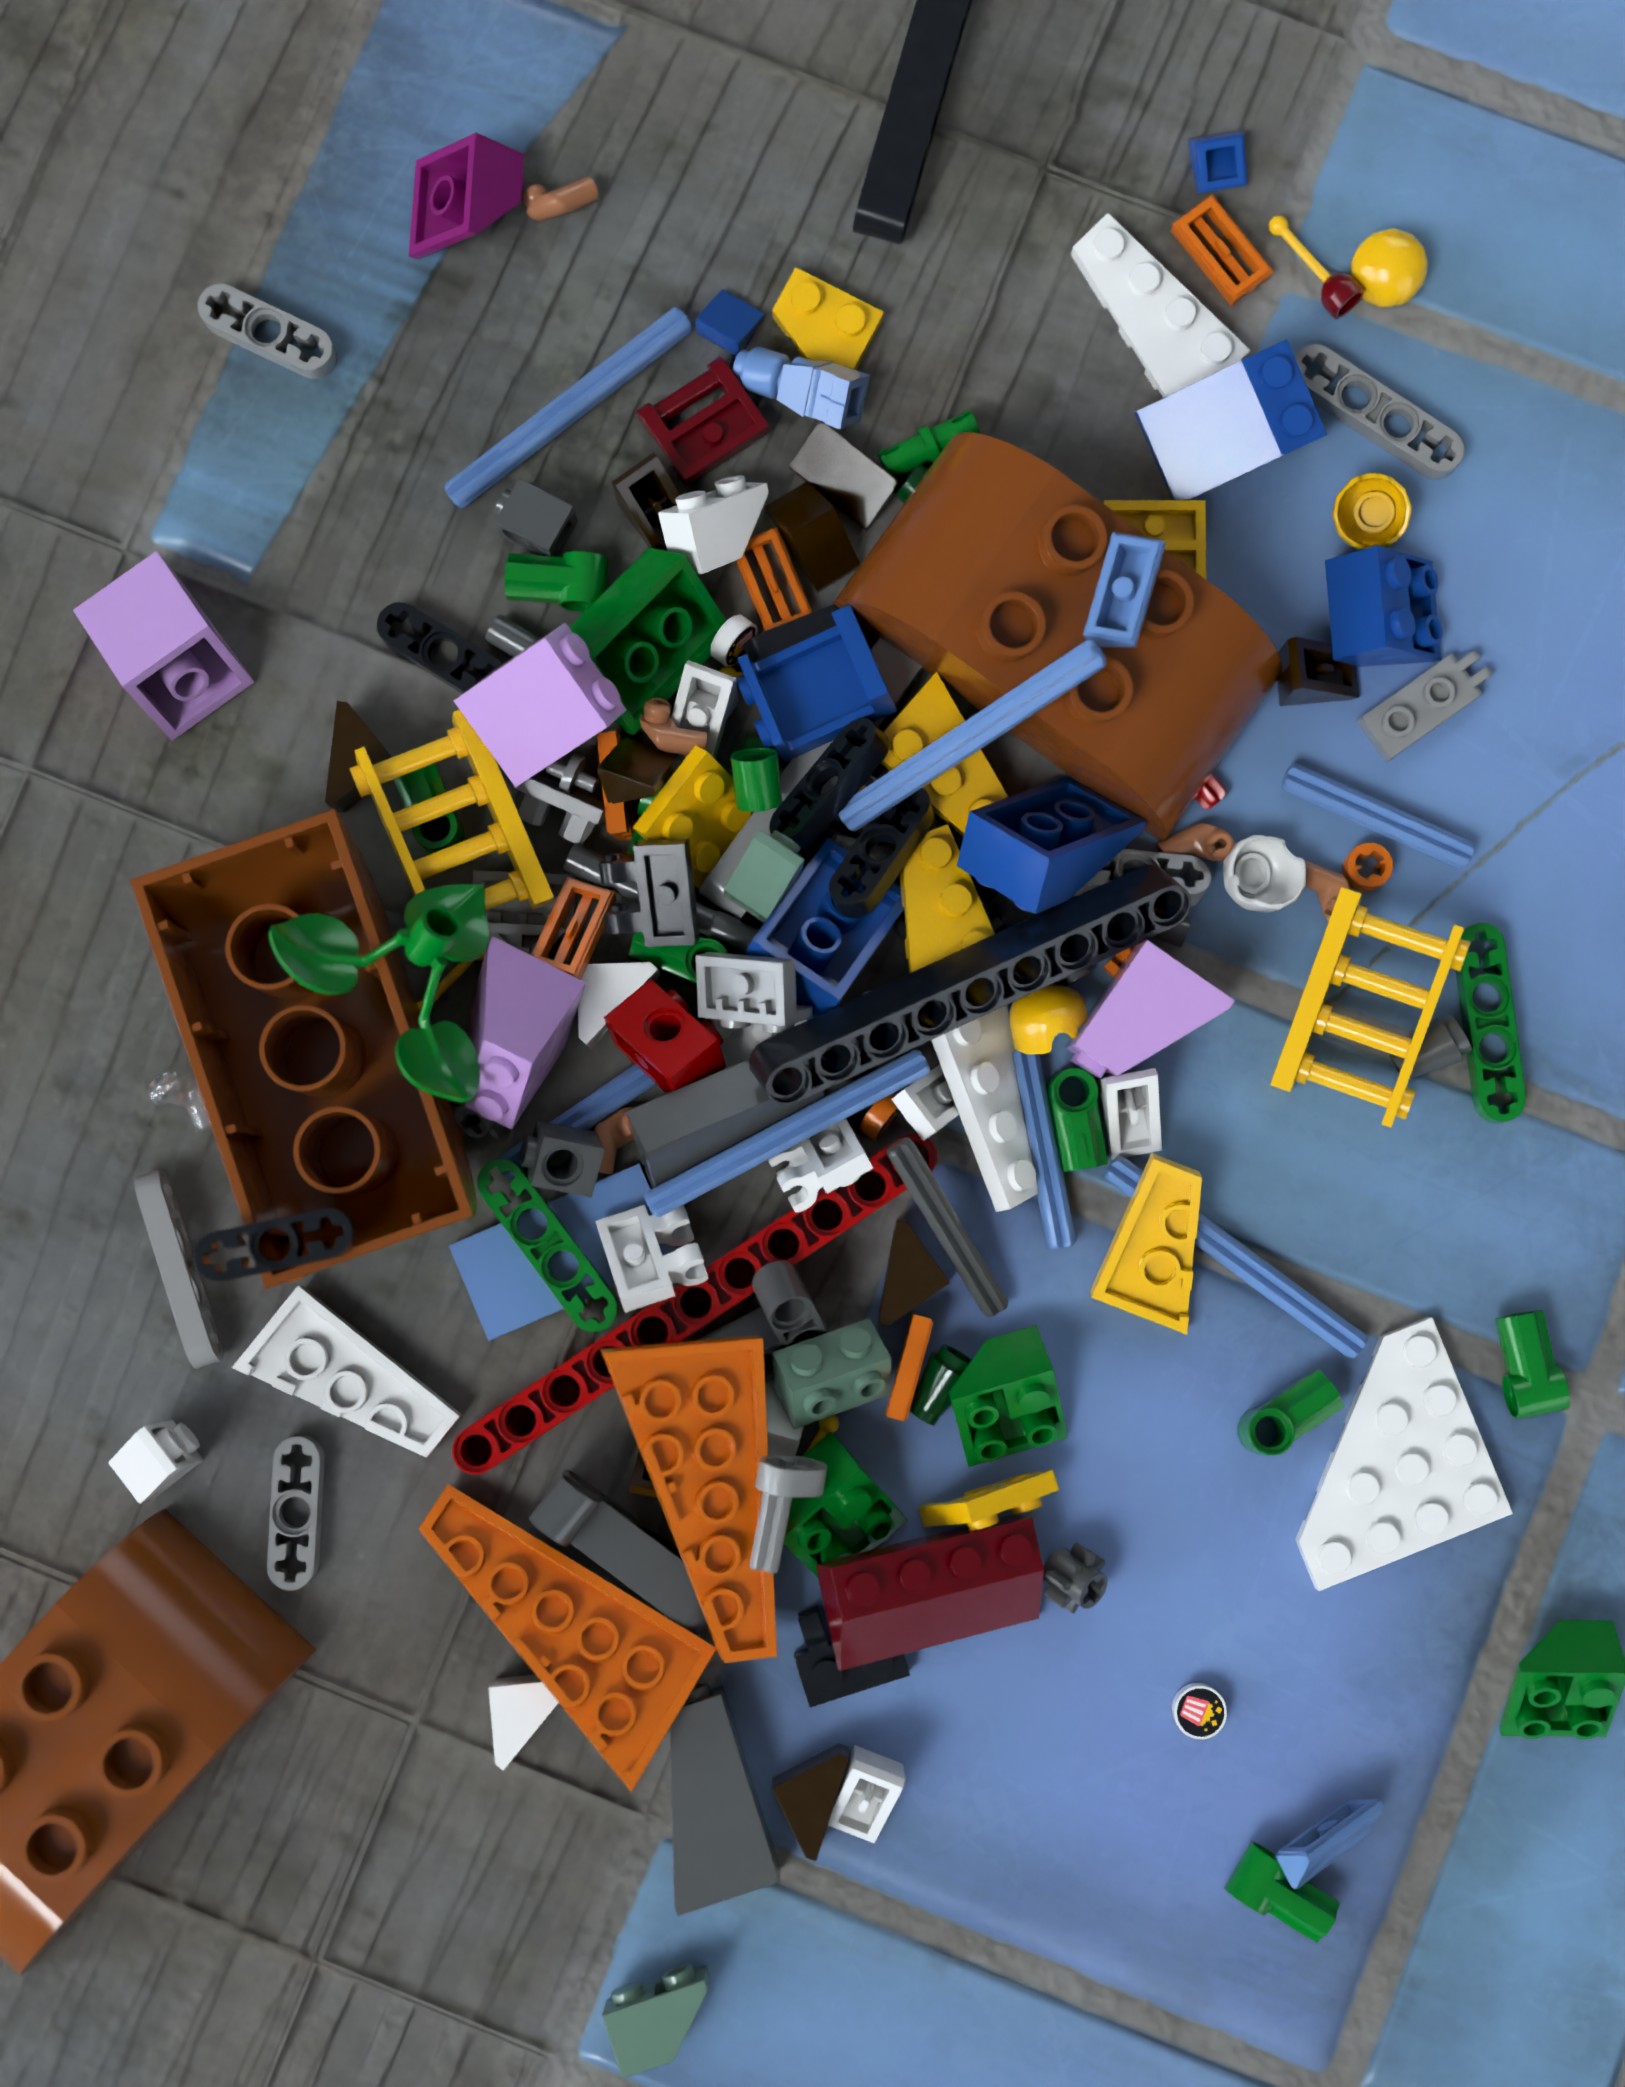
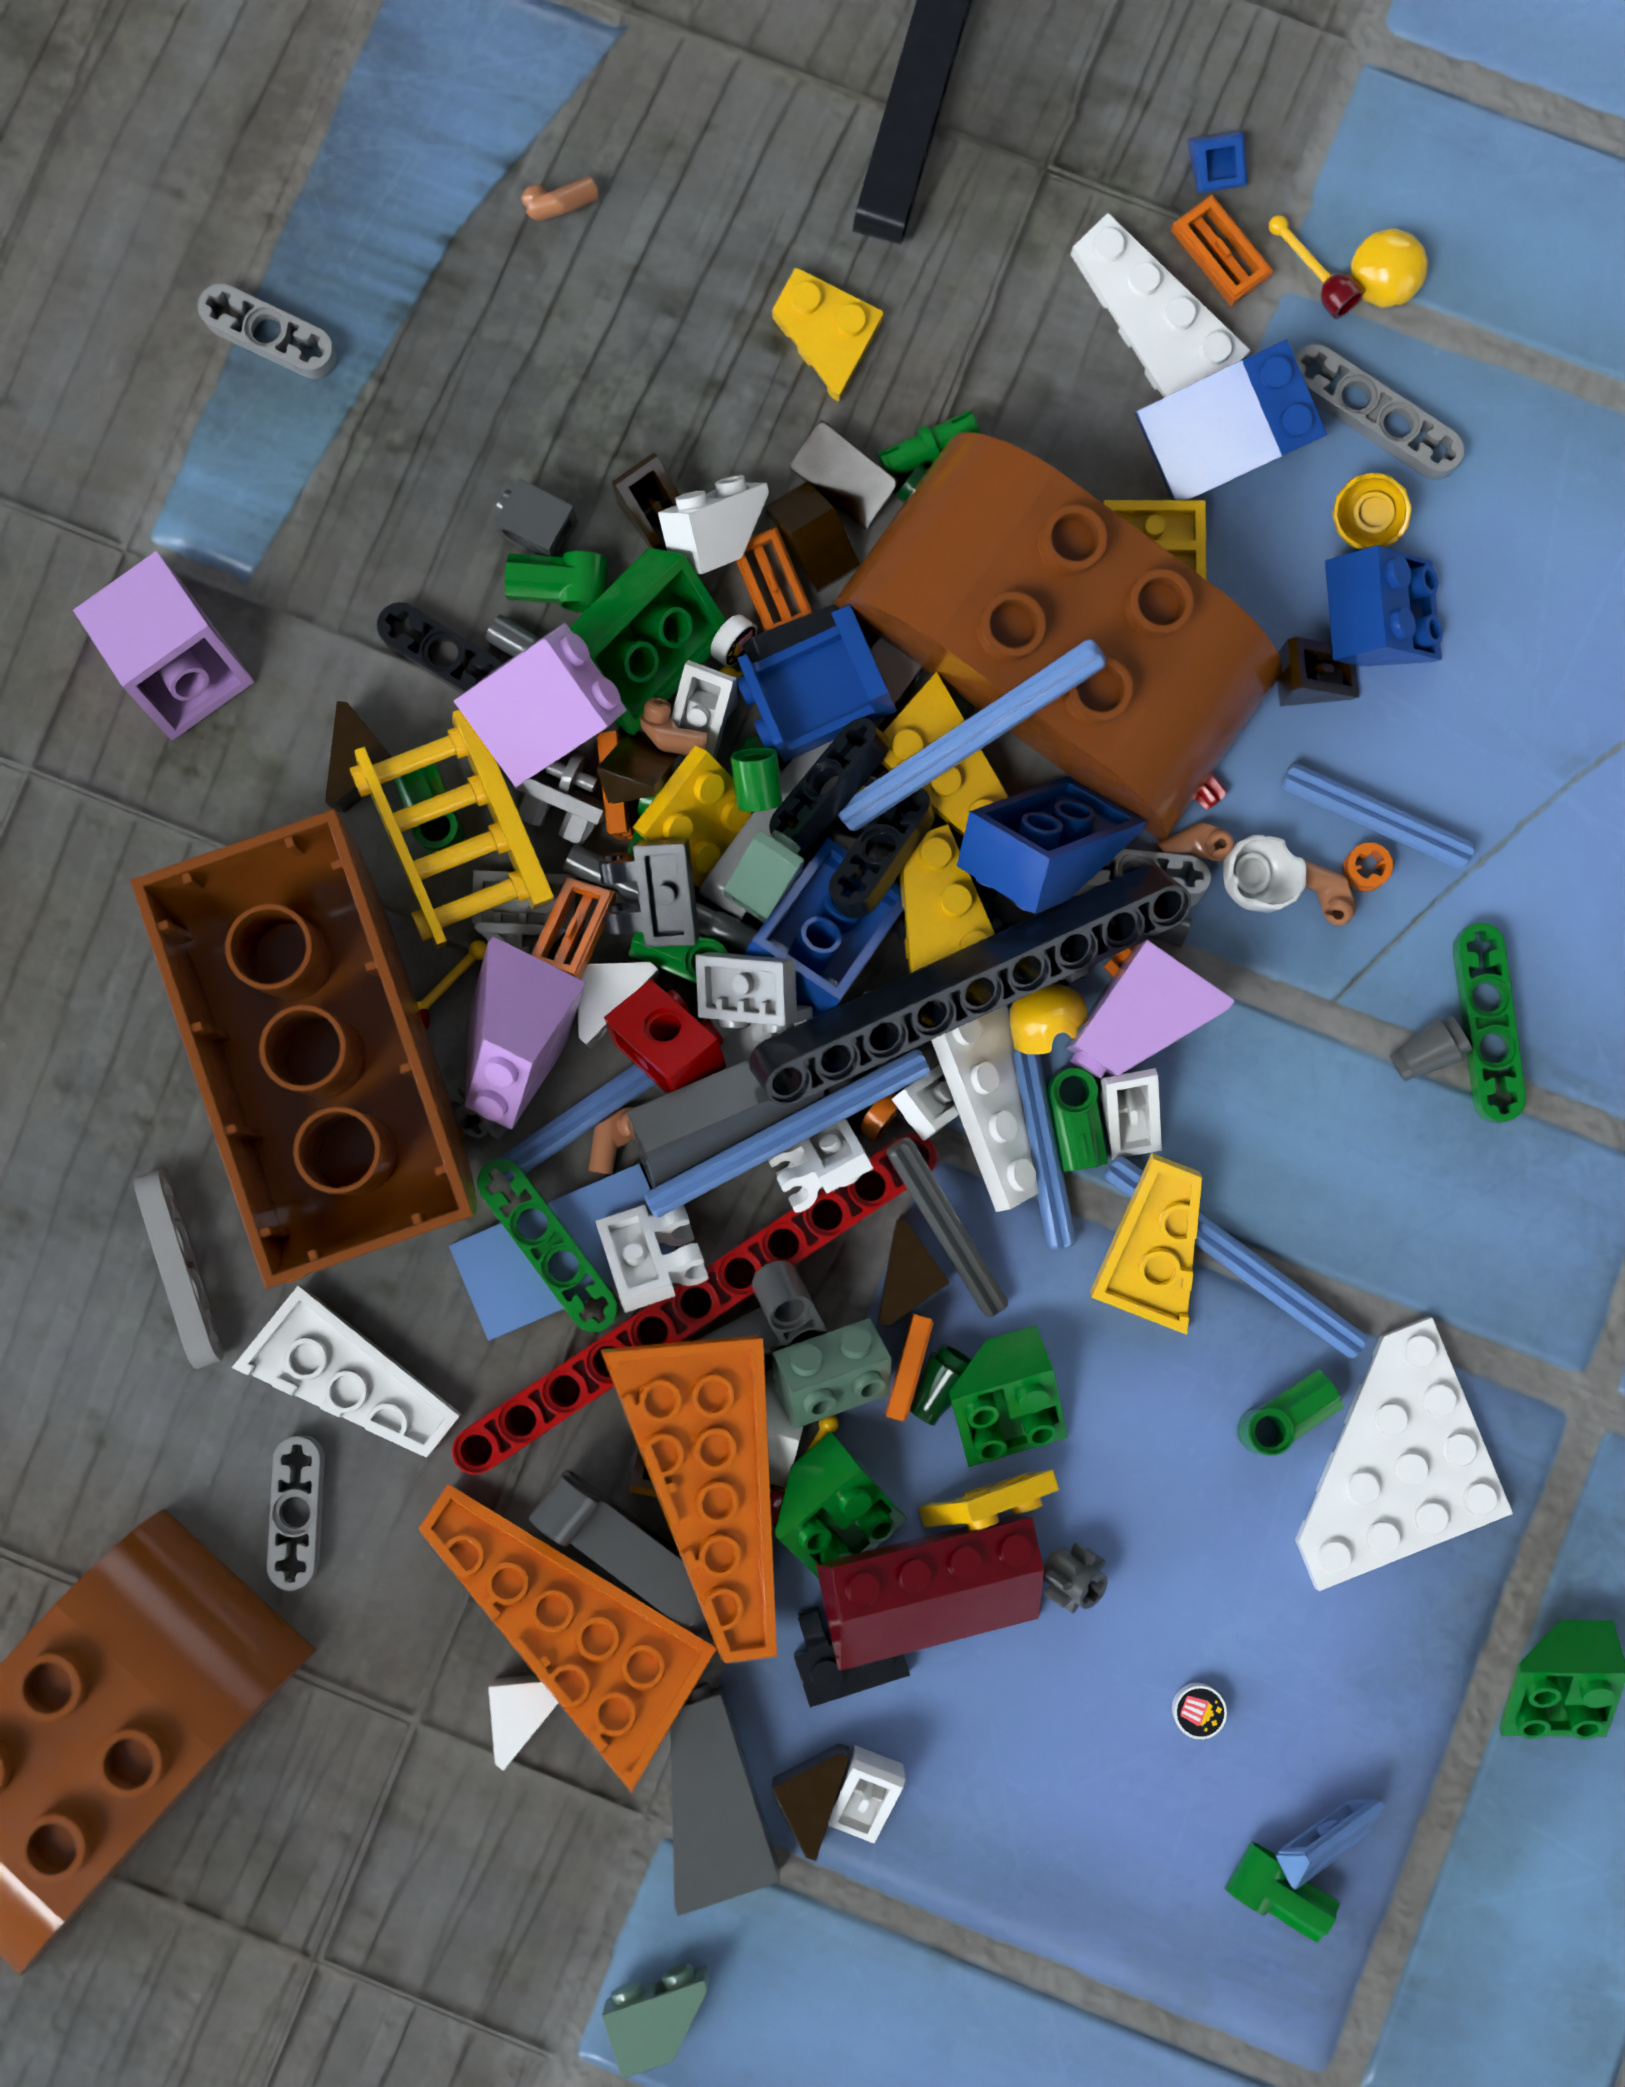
(156, 1459): white slope -> none
(181, 1091): clear arm -> none
(233, 1239): black beam -> none
(442, 926): green plant -> none
(462, 192): magenta slope -> none
(568, 407): medium blue axle -> none
(577, 1173): dark grey brick -> none
(710, 434): dark red plate -> none
(728, 322): blue slope -> none
(780, 1481): light grey piece -> none
(805, 386): medium blue piece -> none
(1123, 590): medium blue slope -> none
(1334, 968): yellow fence -> none
(1423, 704): light grey hinge -> none
(1532, 1378): green piece -> none

